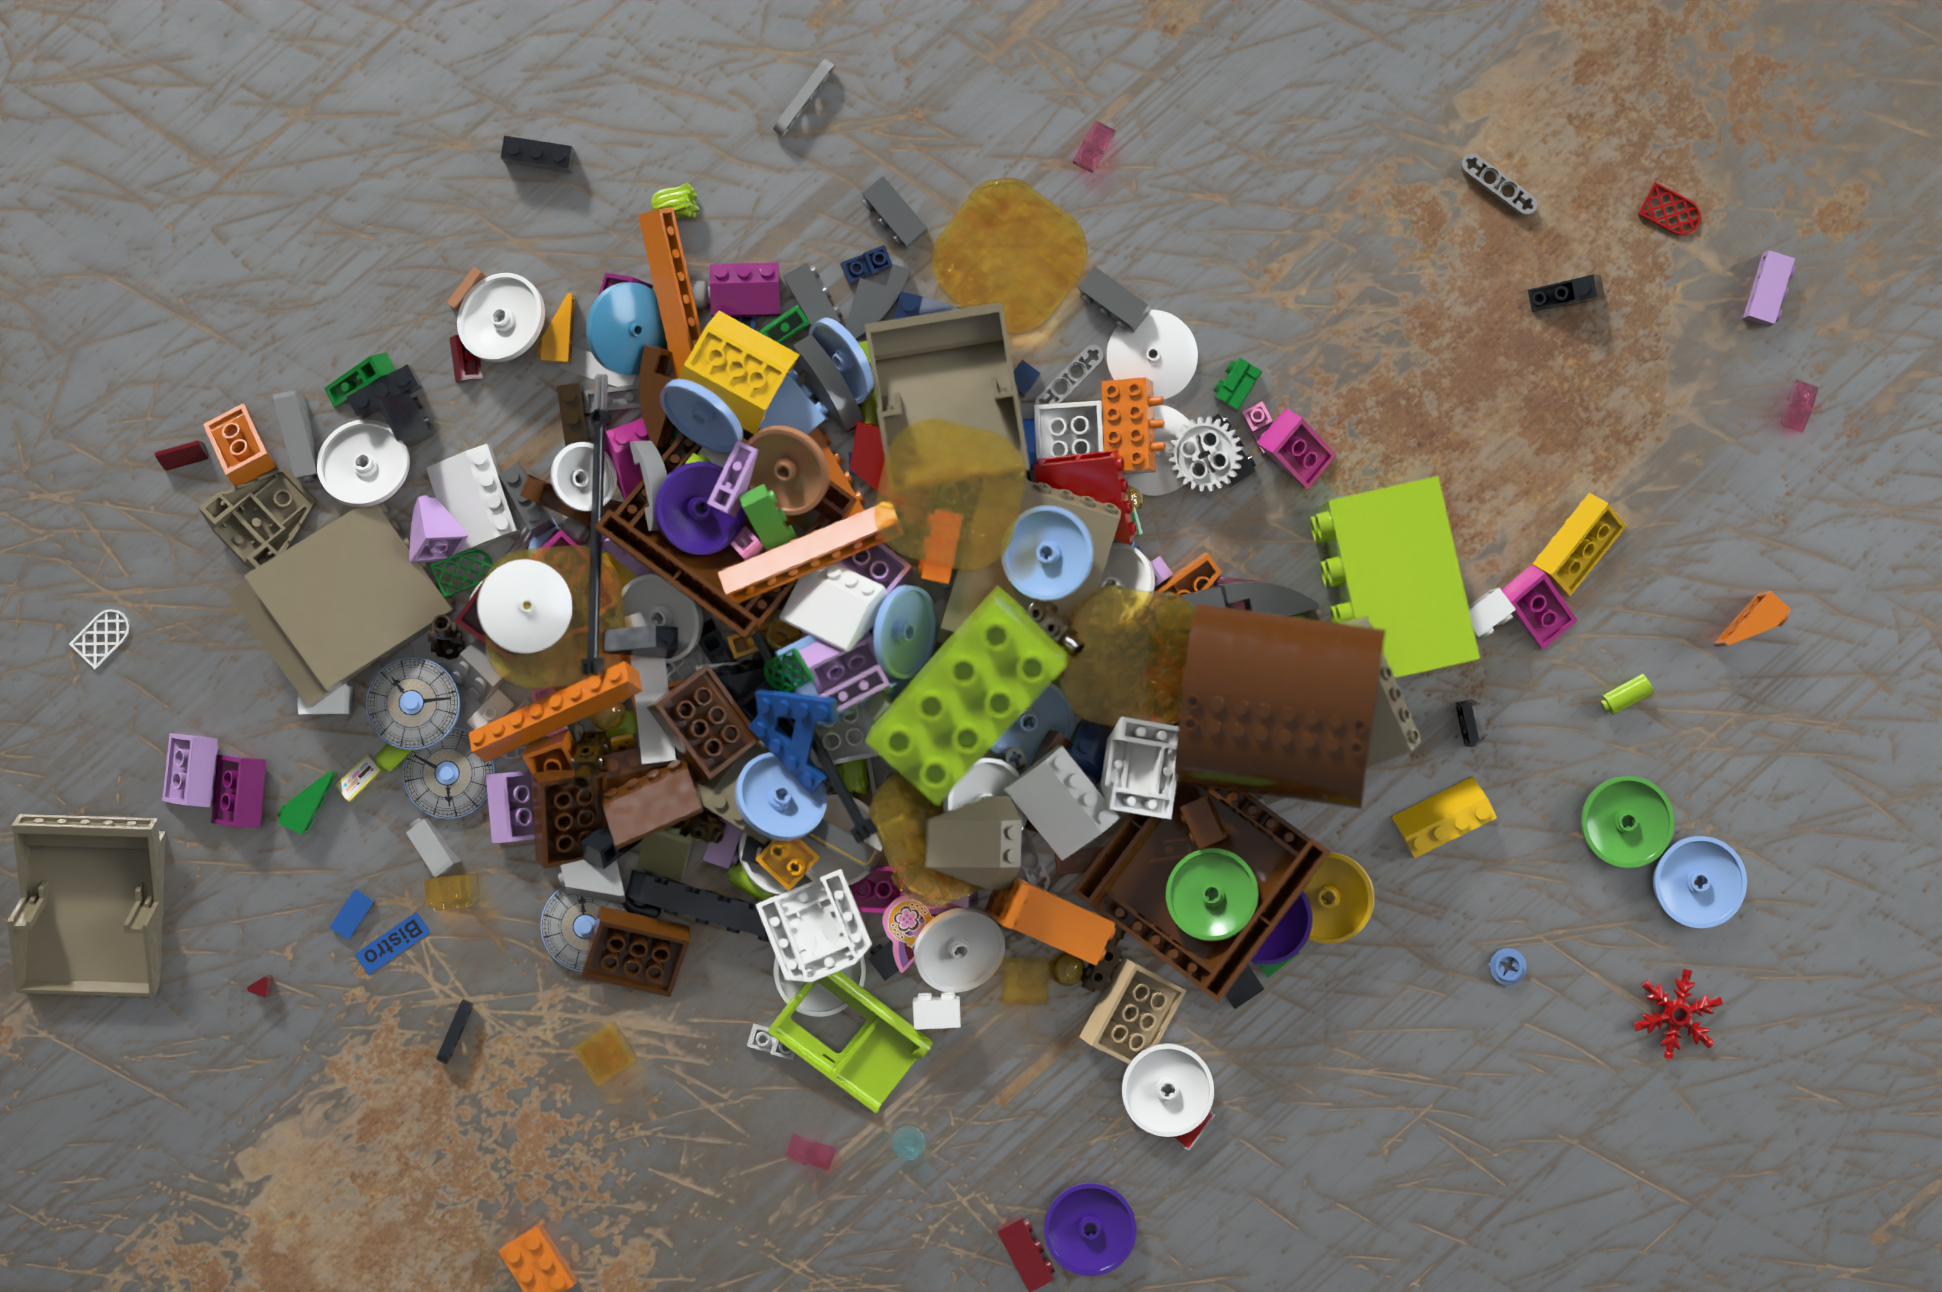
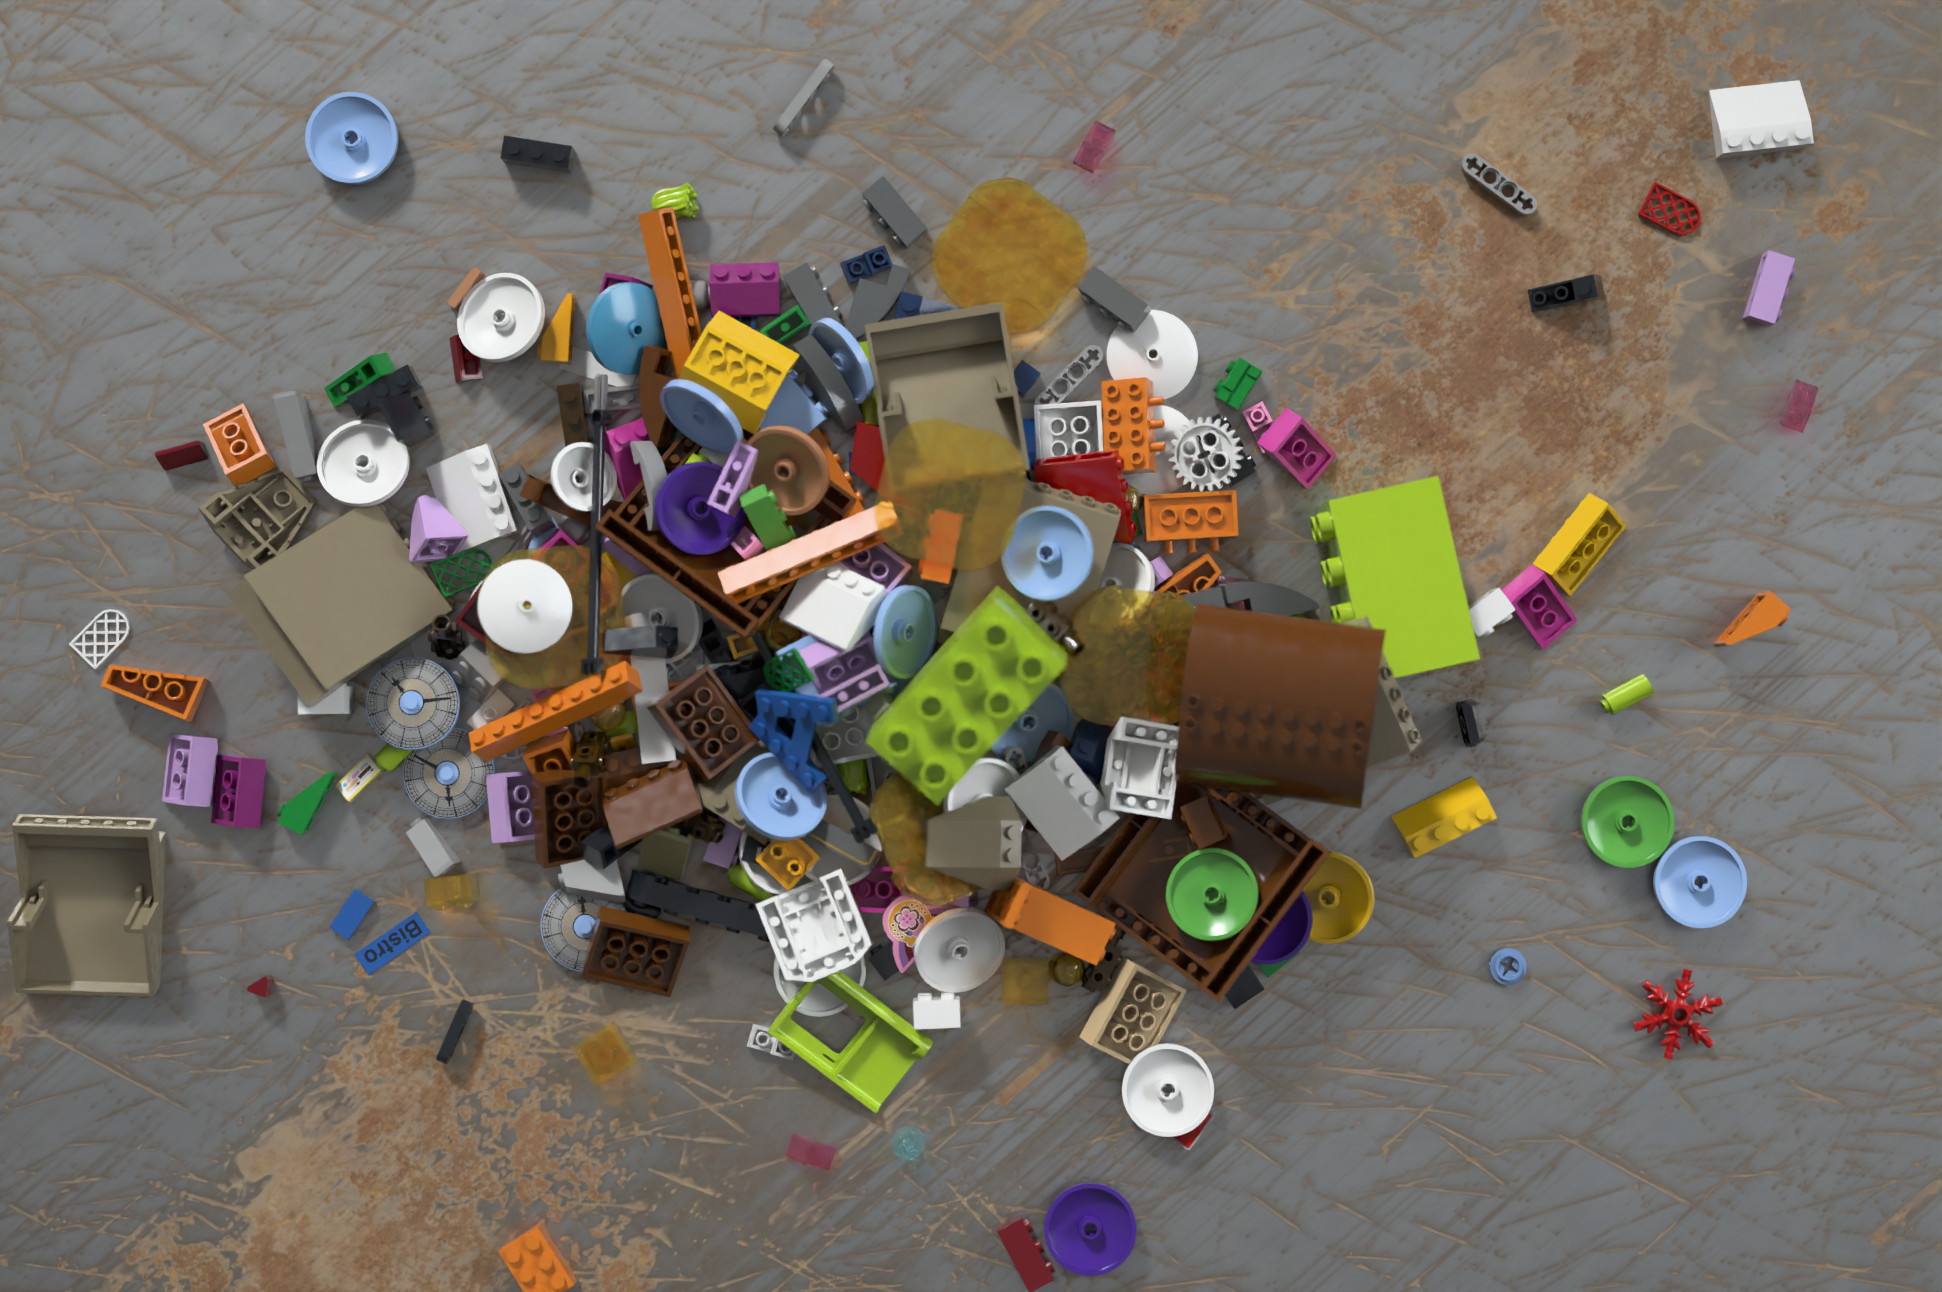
(165, 692): none -> orange wedge
(351, 138): none -> light blue dish
(1190, 518): none -> orange piece
(1760, 119): none -> white slope

